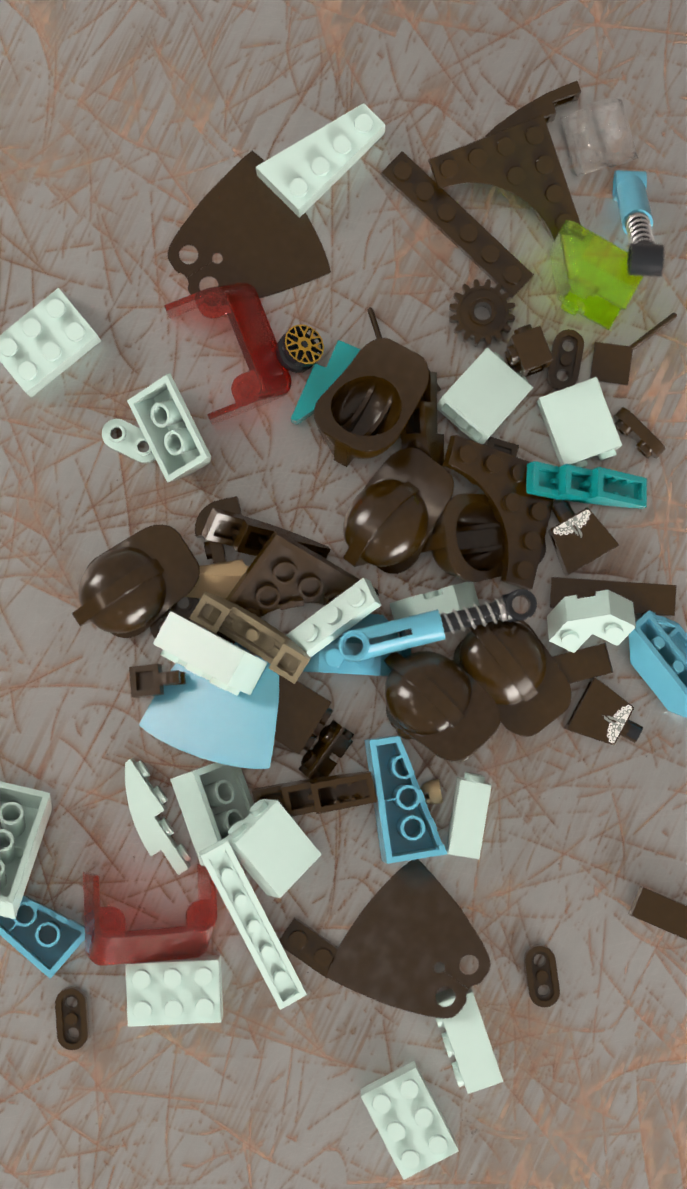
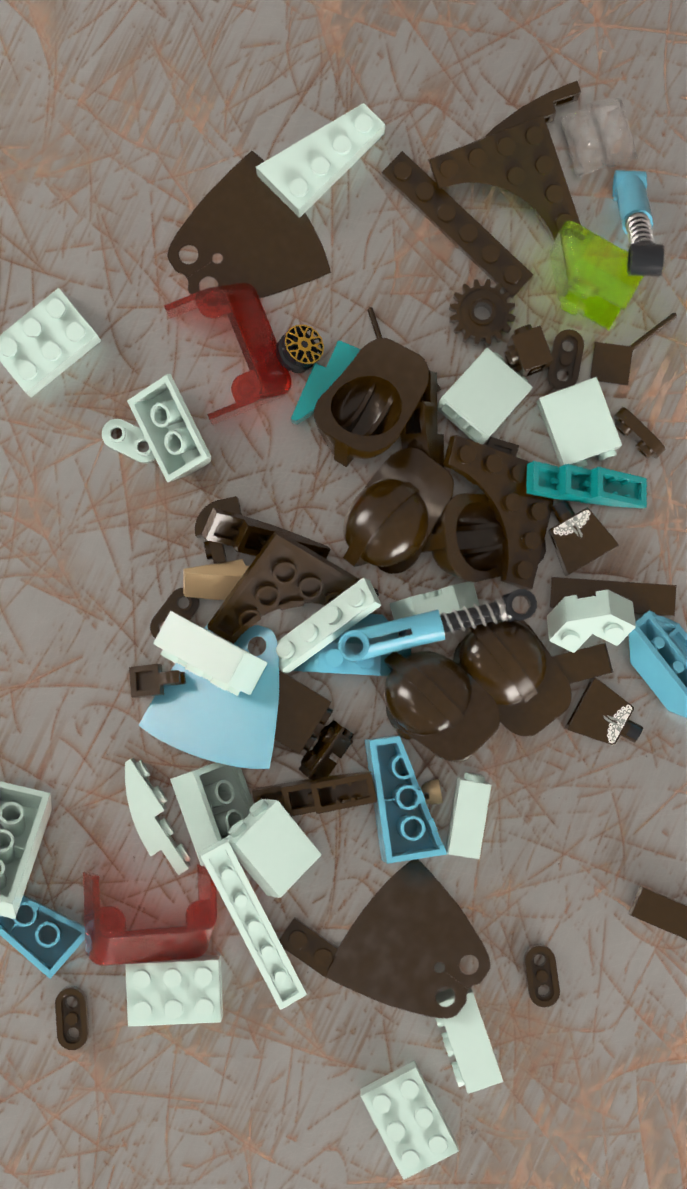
(137, 581): dark brown piece -> none
(252, 633): dark tan slope -> none

